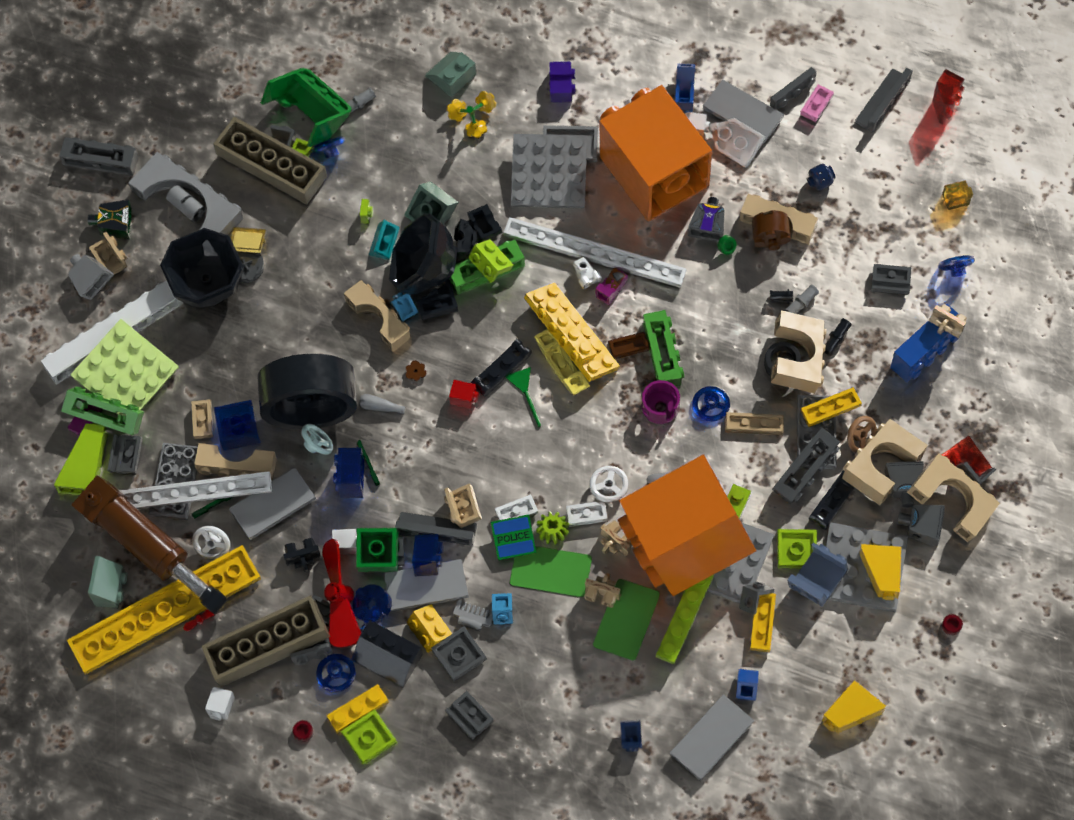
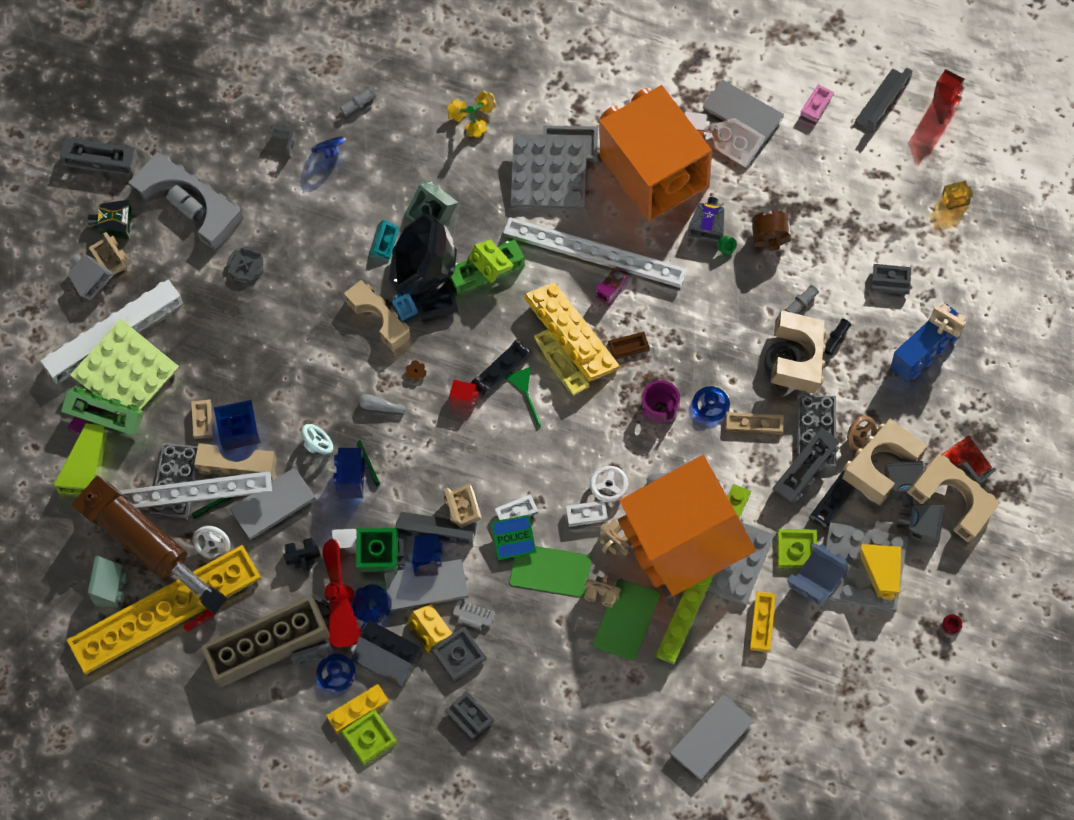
(125, 454): dark grey plate -> none
(200, 257): black rock -> none
(219, 703): white brick -> none
(248, 239): clear yellow piece -> none
(270, 160): dark tan brick -> none
(301, 146): lime plate -> none
(302, 730): dark red tile -> none
(307, 391): black wheel -> none
(313, 98): green windscreen -> none
(365, 211): lime plate -> none
(452, 72): sand green slope -> none
(465, 239): black cylinder -> none
(483, 223): black cylinder -> none
(502, 608): dark azure bracket -> none
(553, 521): lime gear -> none
(561, 82): dark purple brick -> none
(585, 273): white plate -> none
(631, 735): dark blue bracket -> none
(658, 321): bright green brick -> none
(685, 87): blue arch -> none
(747, 684): blue brick -> none
(753, 591): dark grey bracket -> none
(781, 296): black pin -> none
(793, 89): dark grey plate -> none
(801, 224): tan arch -> none
(821, 176): dark blue head -> none
(831, 407): yellow plate -> none
(852, 708): yellow slope -> none
(956, 264): clear blue piece -> none

